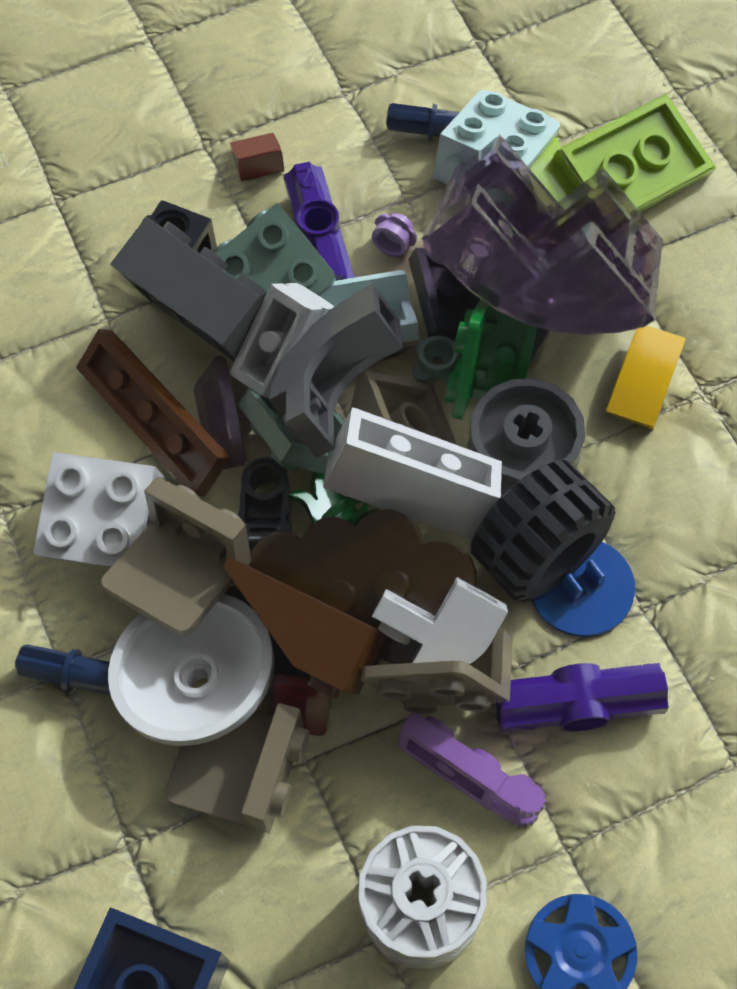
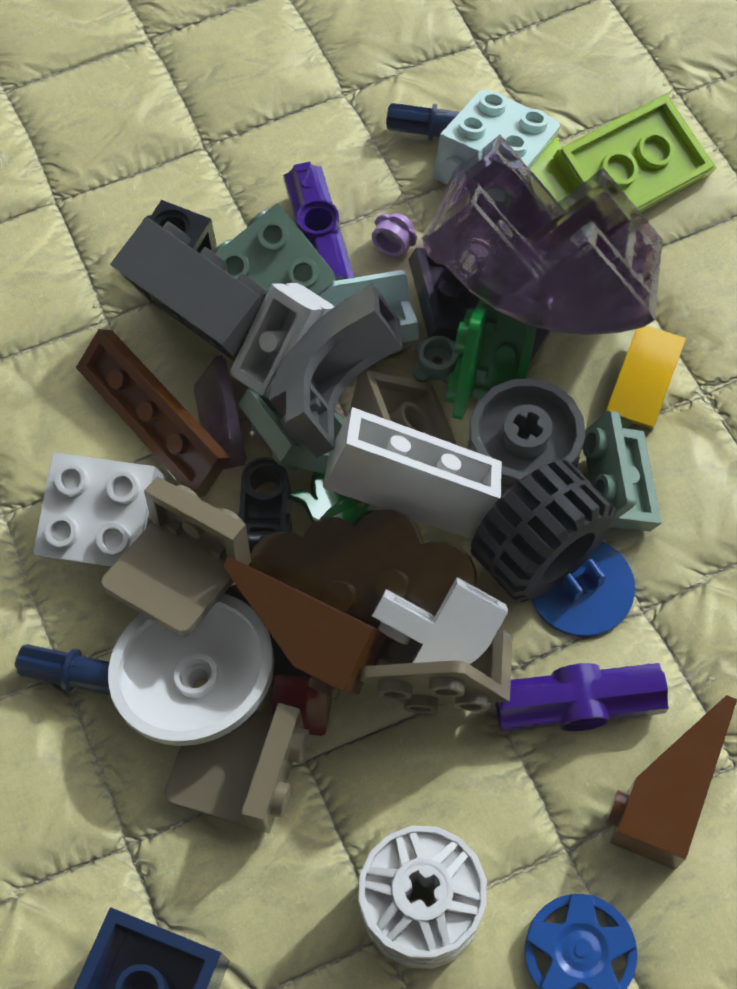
(257, 156): slope -> none
(471, 771): medium lavender hinge -> none
(622, 472): none -> sand green bracket
(667, 798): none -> reddish brown slope

